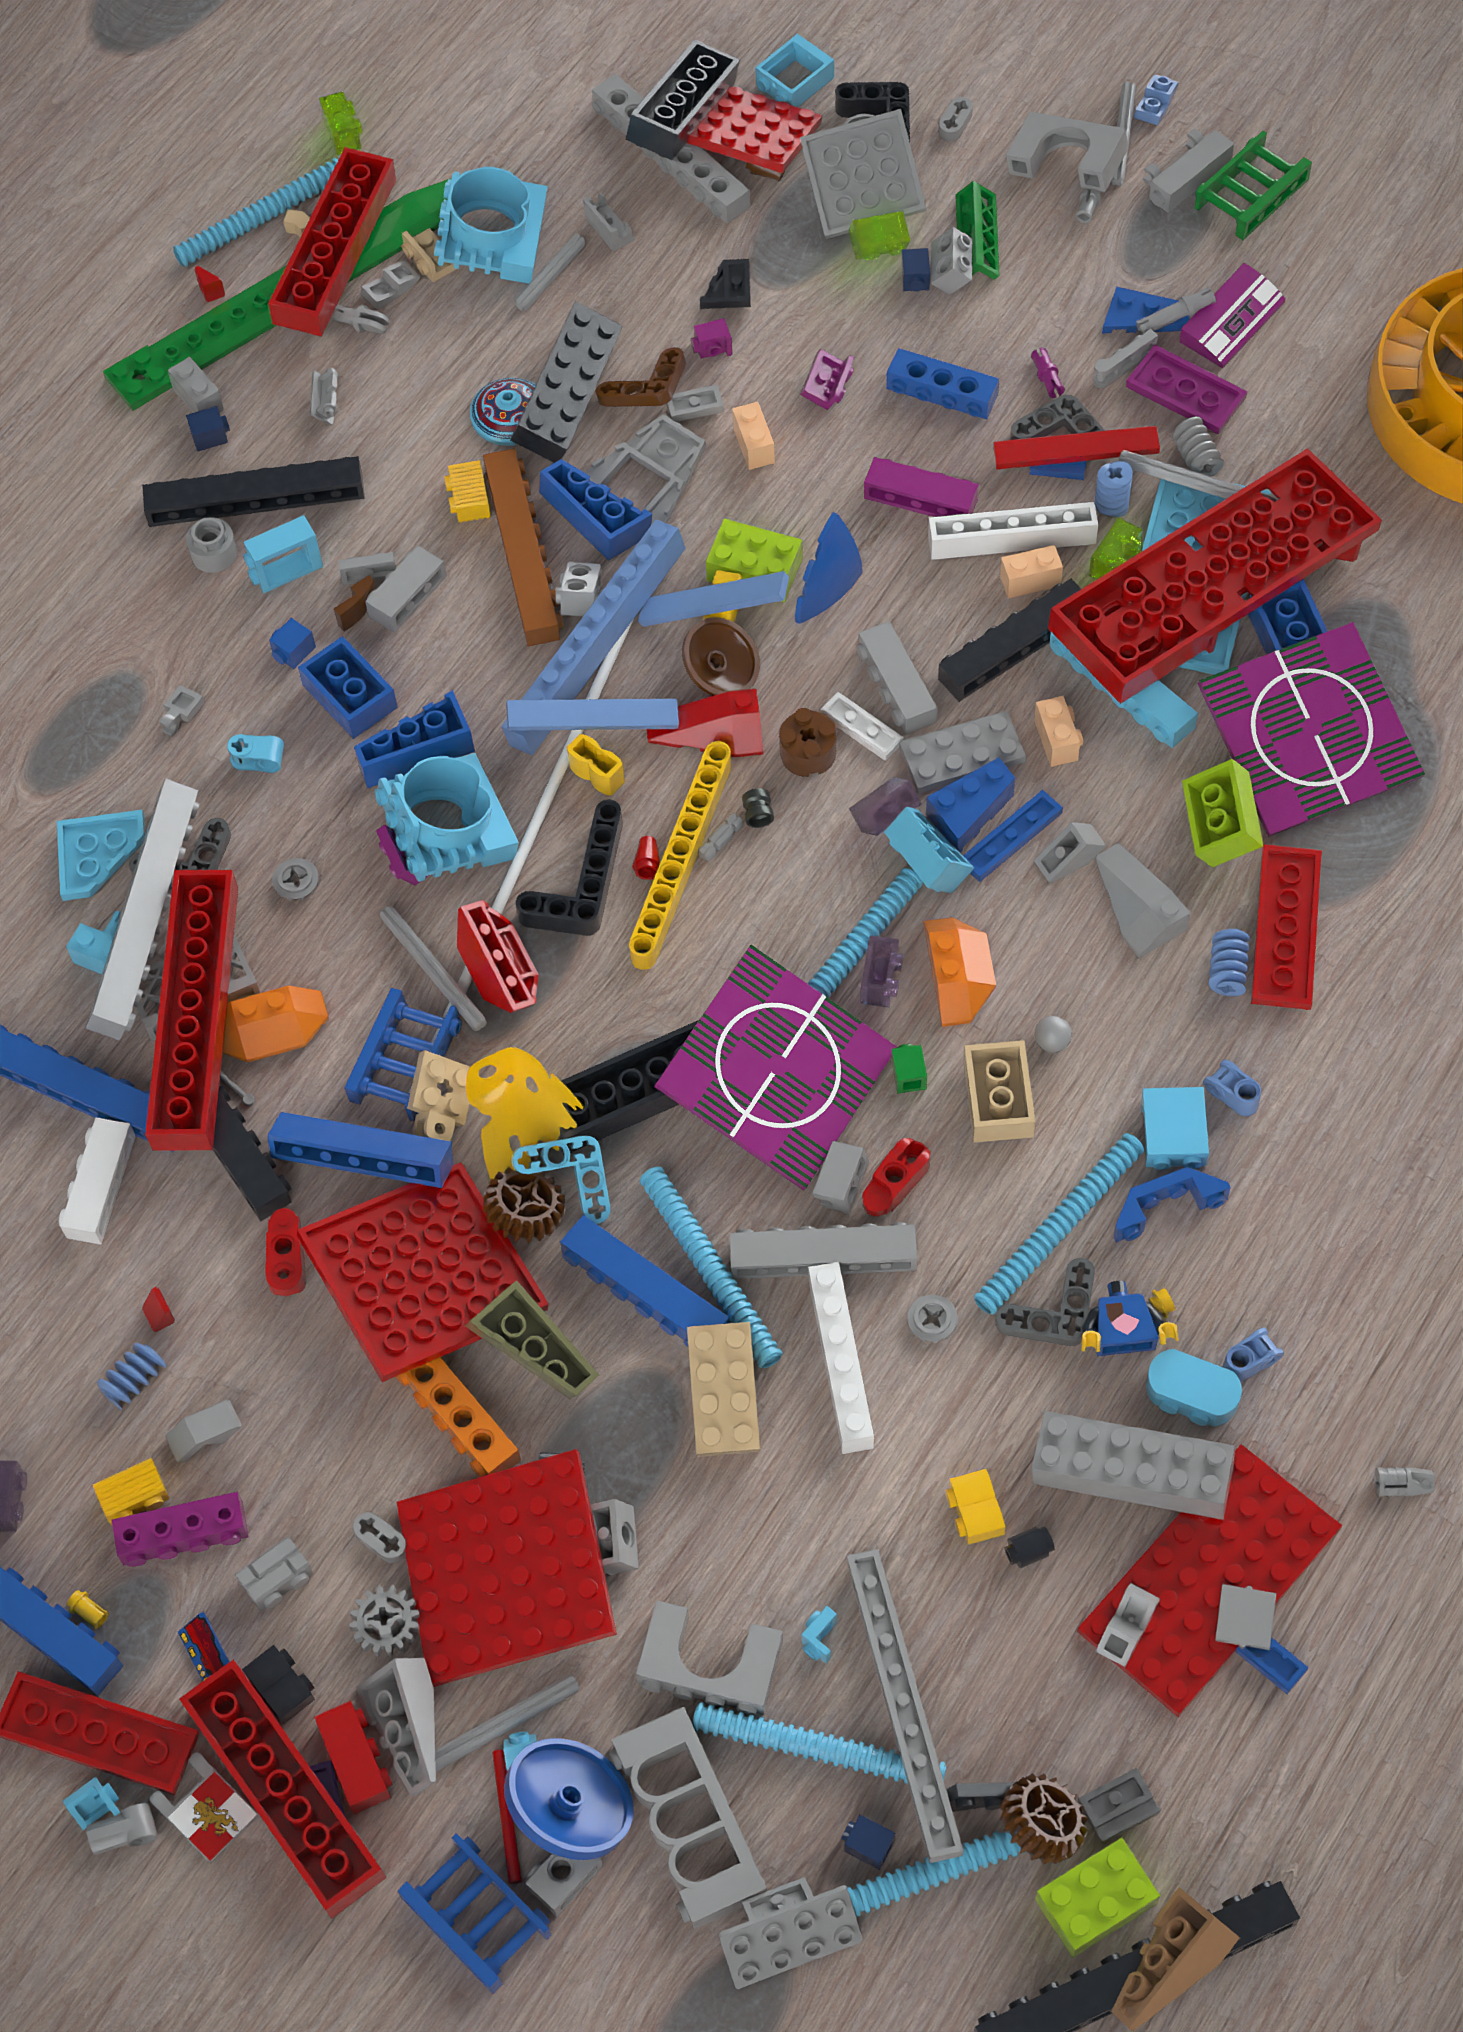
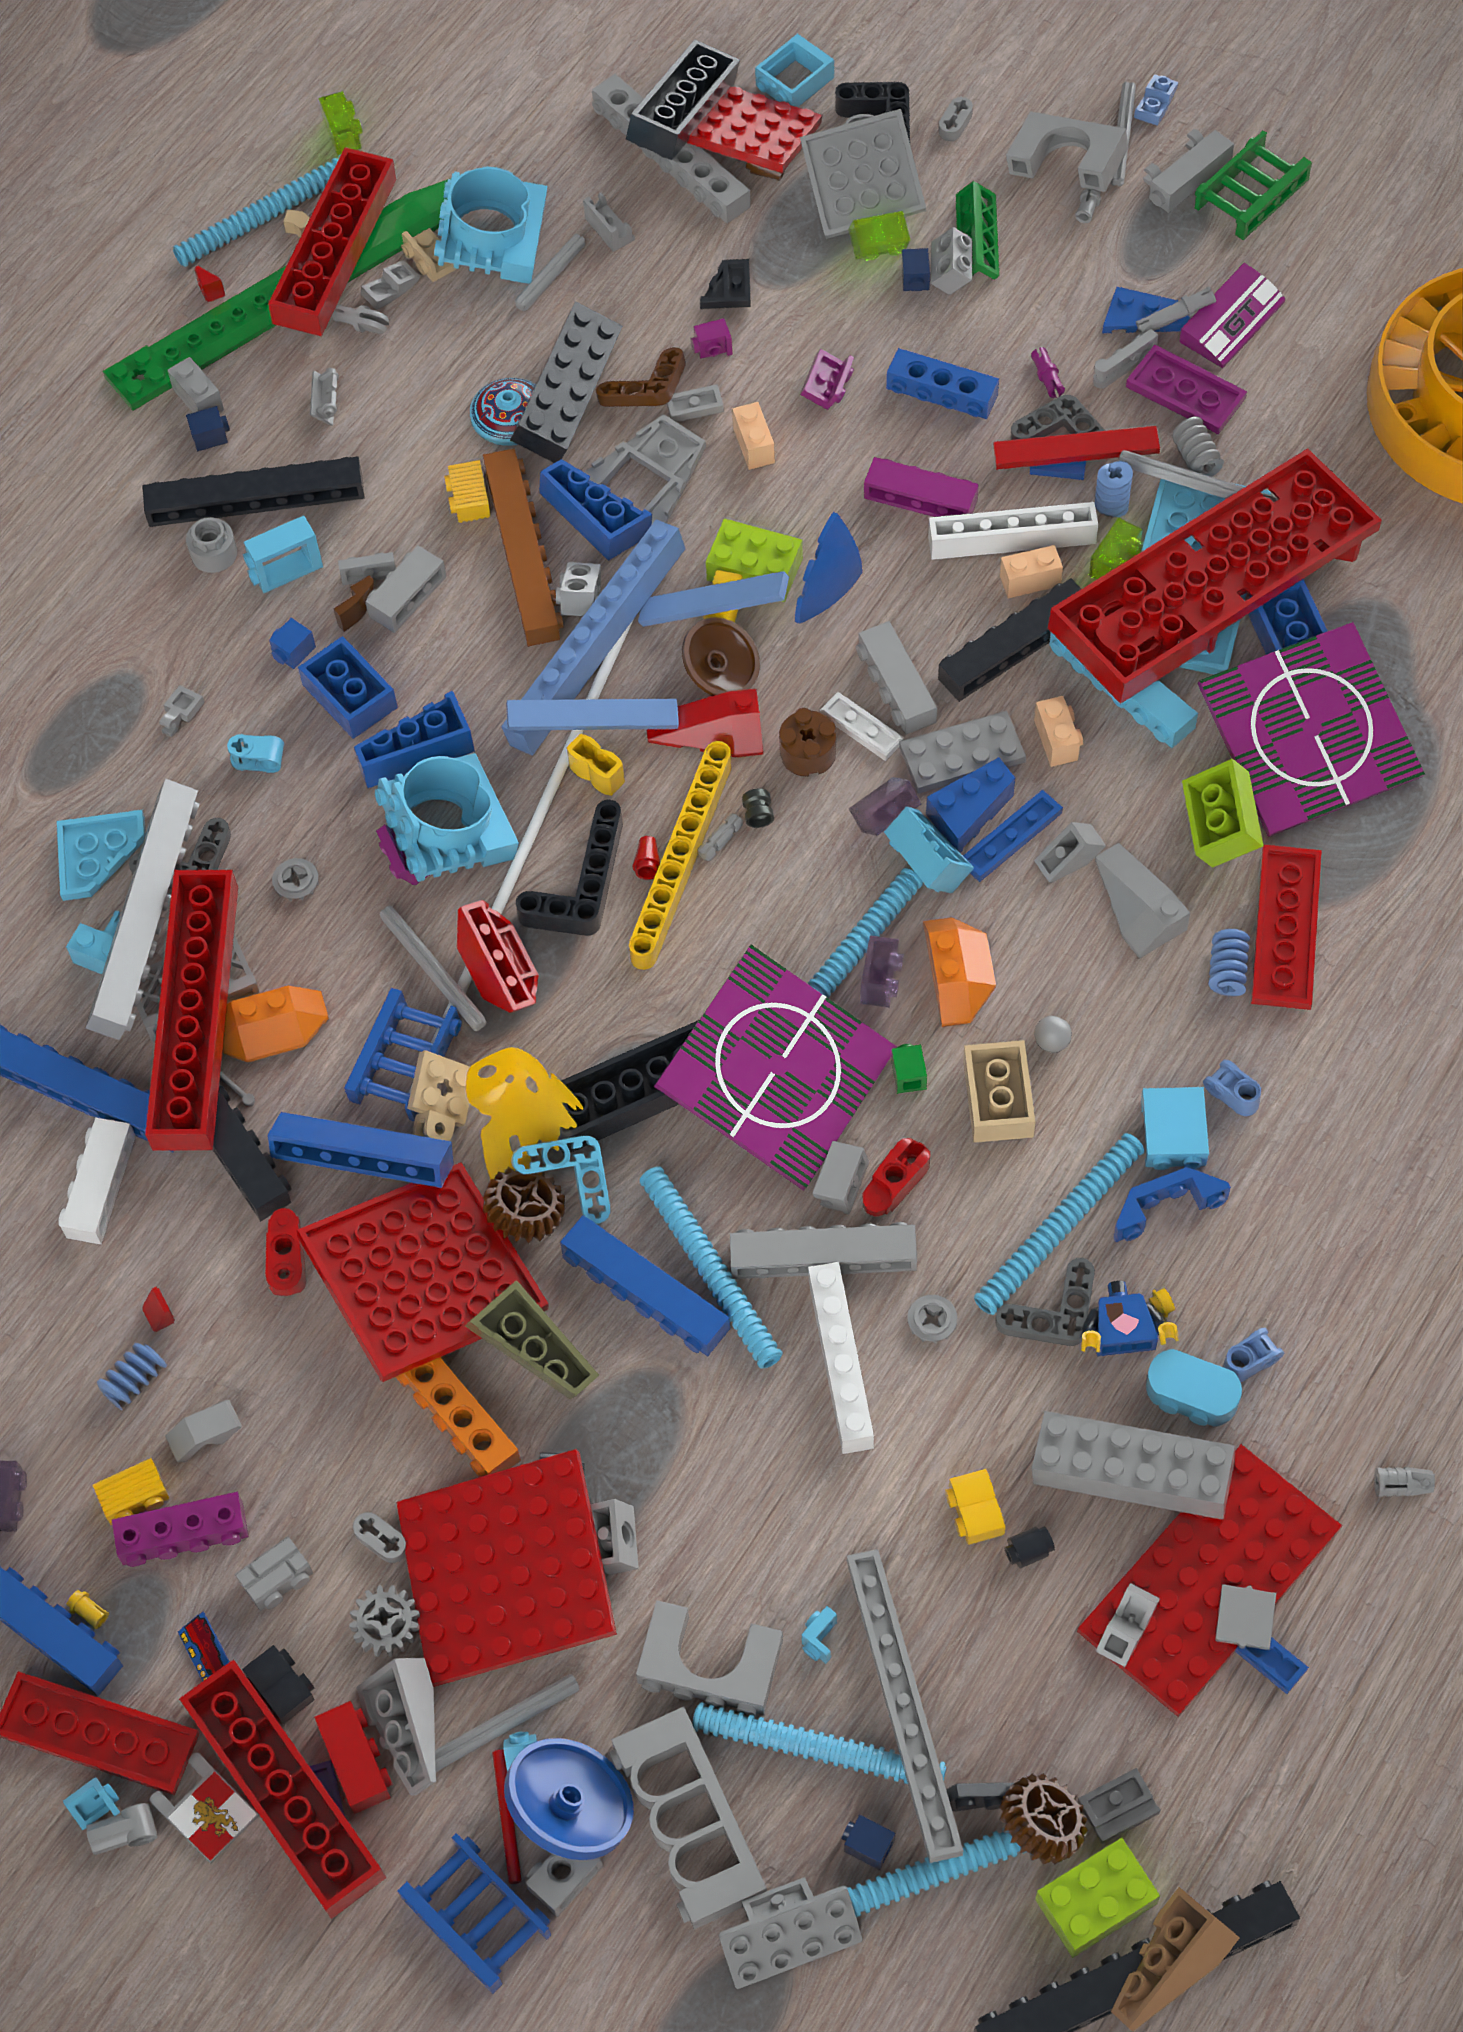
(723, 1389): tan piece -> none

